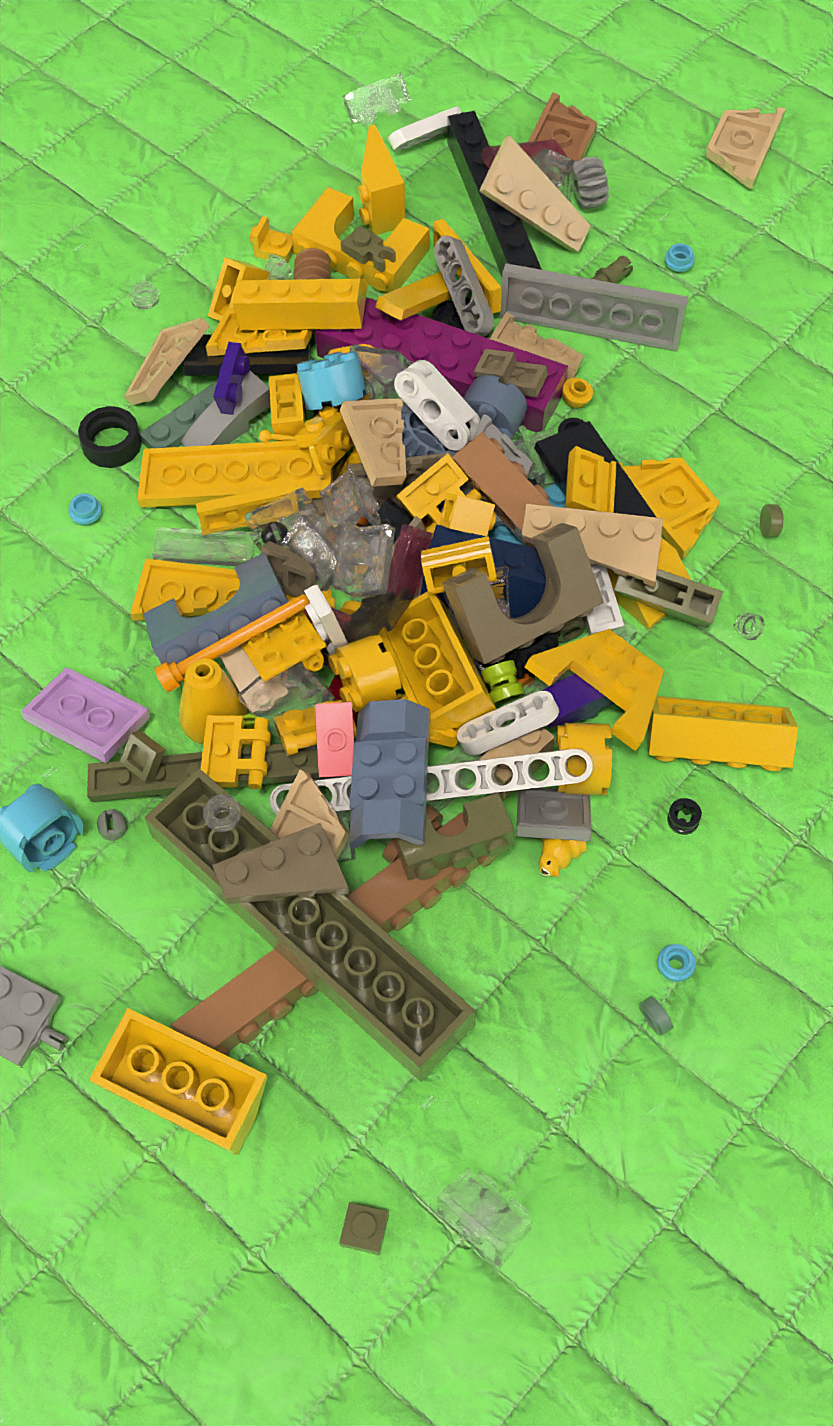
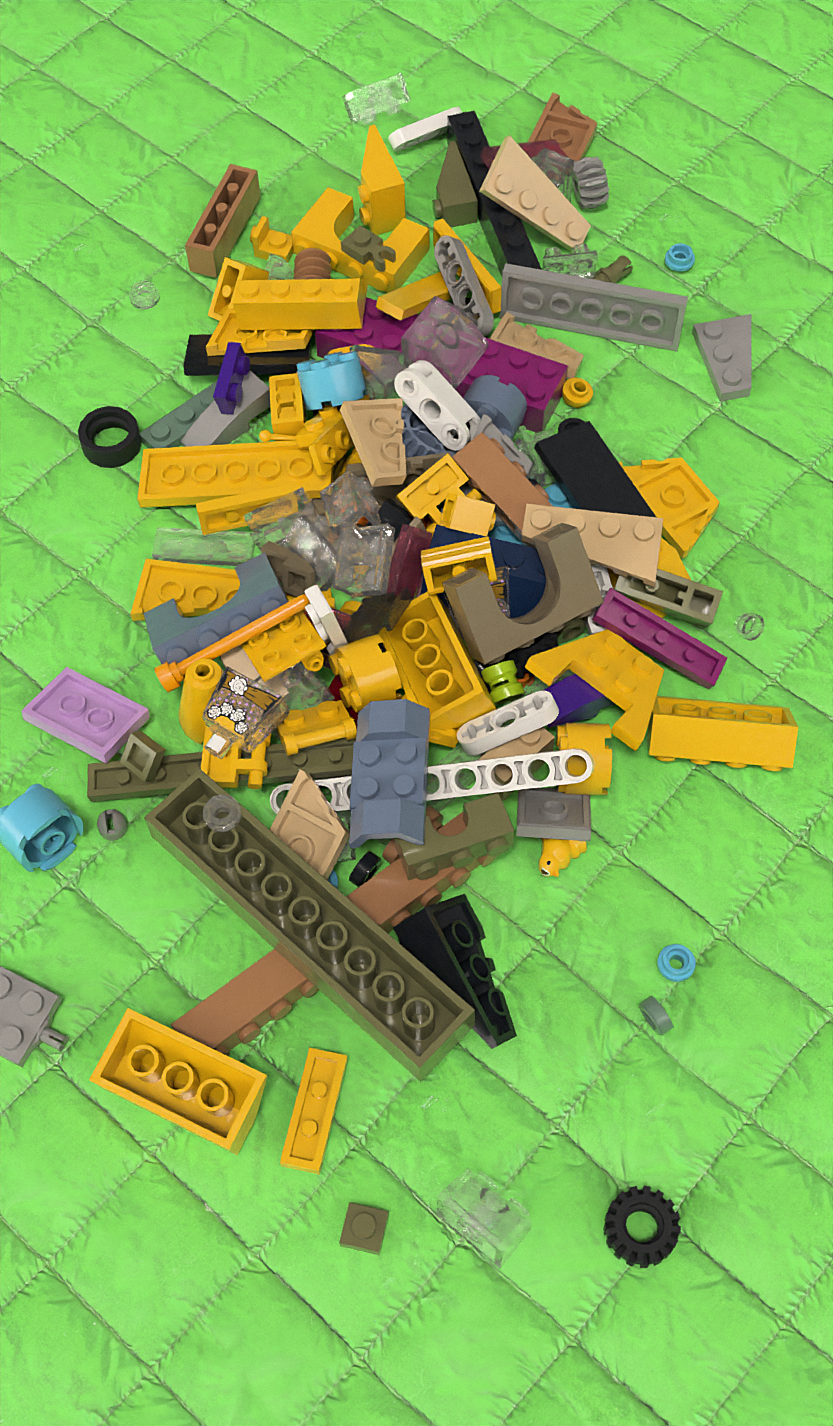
(84, 509): medium azure plate -> none
(163, 359): tan wing -> none
(223, 220): none -> medium nougat brick
(241, 713): none -> torso
(268, 535): black hinge -> none
(285, 867): dark tan wing -> none
(314, 1111): none -> yellow plate
(335, 739): coral plate -> none
(365, 869): none -> black tile
(445, 339): none -> clear slope
(449, 944): none -> black wedge
(454, 192): none -> olive slope
(525, 376): dark tan slope -> none
(578, 263): none -> clear hips
(590, 482): yellow plate -> none
(660, 638): none -> magenta plate
(661, 1210): none -> black tyre
(688, 807): black bush -> none
(727, 354): none -> light grey wing
(743, 142): tan wing -> none
(771, 520): olive tile -> none

